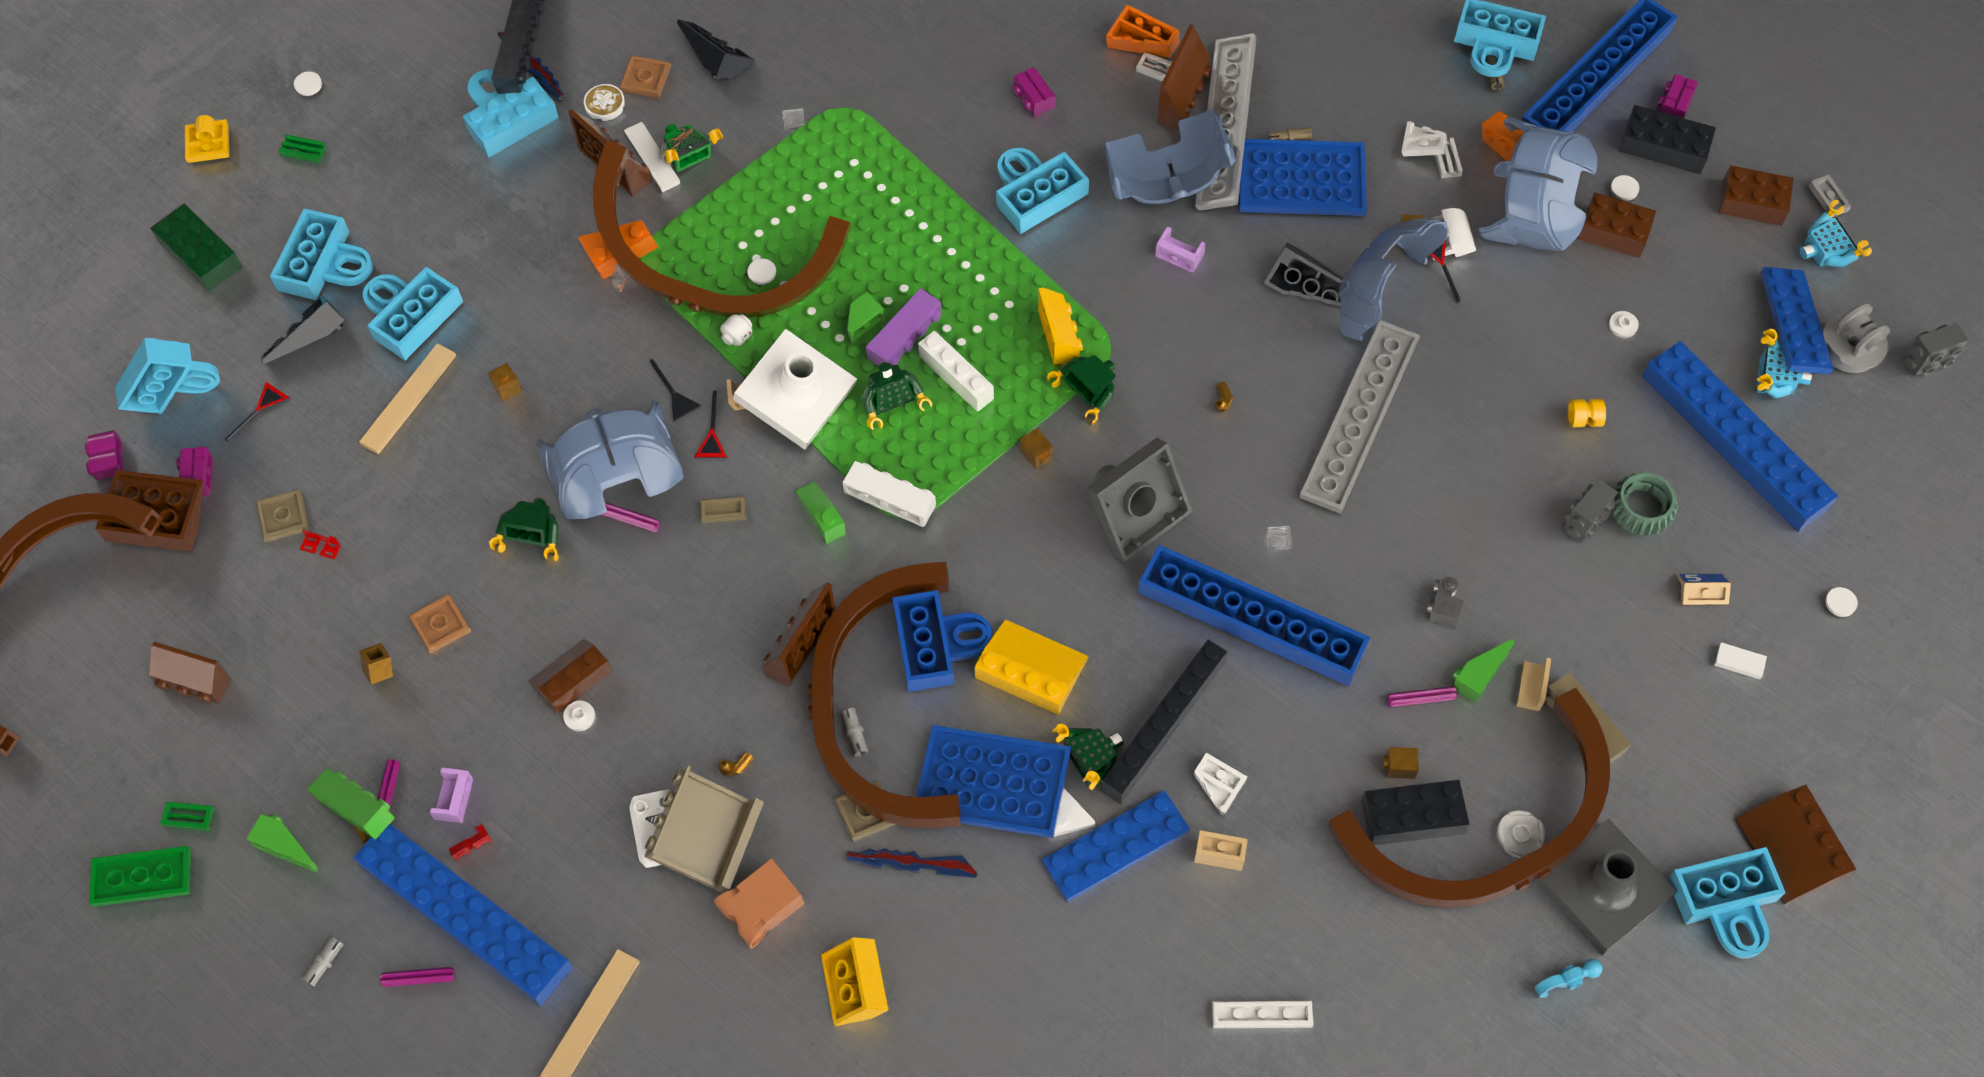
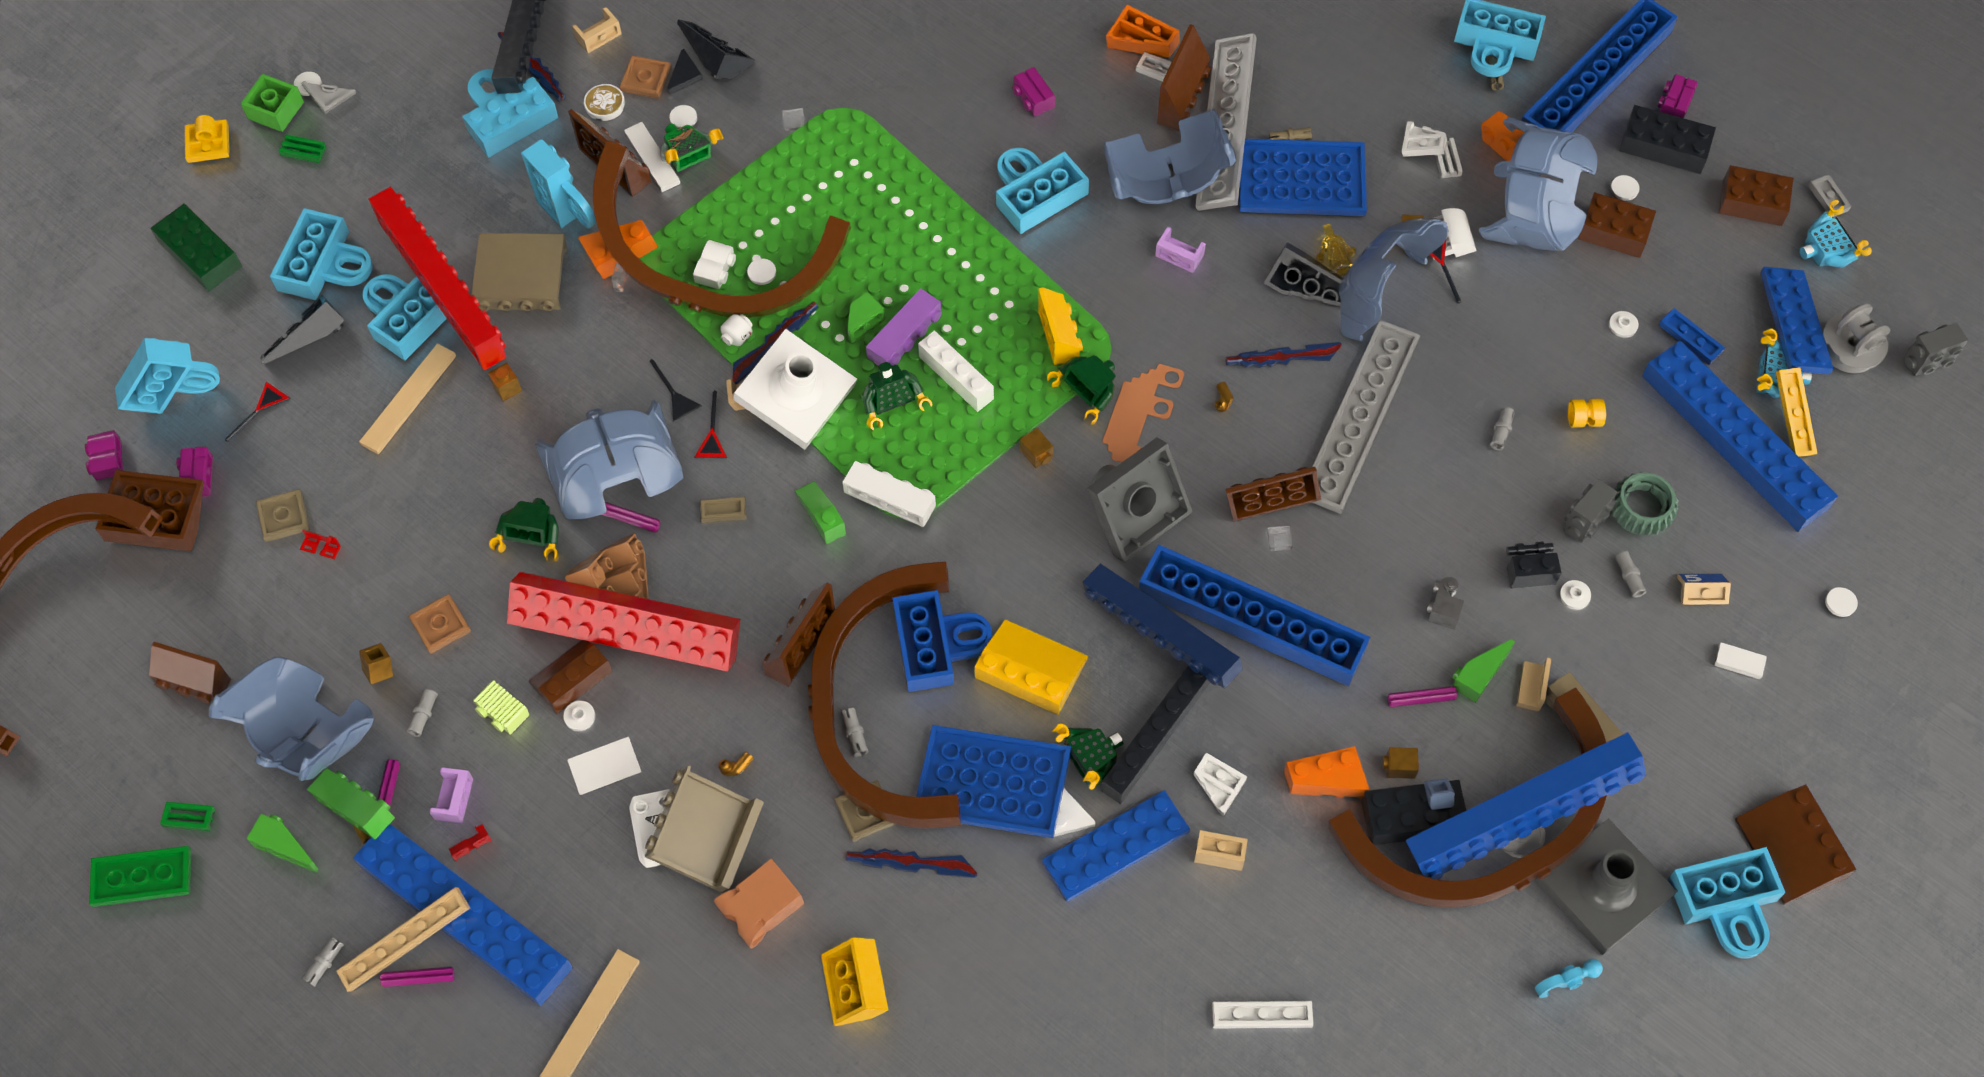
(272, 102): none -> bright green brick
(280, 708): none -> sand blue piece
(328, 96): none -> light grey tile
(403, 939): none -> tan tile
(422, 713): none -> light grey pin
(439, 278): none -> red brick
(500, 707): none -> yellowish green brick
(518, 271): none -> dark tan panel
(554, 186): none -> medium azure brick
(598, 33): none -> tan panel
(604, 765): none -> white sticker
(615, 569): none -> medium nougat brick
(623, 621): none -> brick
(683, 73): none -> black tile
(683, 115): none -> white piece
(714, 264): none -> white brick
(747, 363): none -> dark blue sword
(1131, 410): none -> nougat piece
(1162, 626): none -> dark blue brick
(1273, 493): none -> reddish brown slope
(1284, 355): none -> dark blue sword
(1328, 773): none -> orange wedge
(1337, 251): none -> clear yellow piece
(1439, 793): none -> sand blue slope
(1502, 428): none -> light grey pin
(1527, 807): none -> blue brick
(1534, 569): none -> black brick
(1575, 594): none -> white piece
(1630, 574): none -> light grey pin
(1692, 336): none -> blue plate
(1796, 412): none -> yellow plate

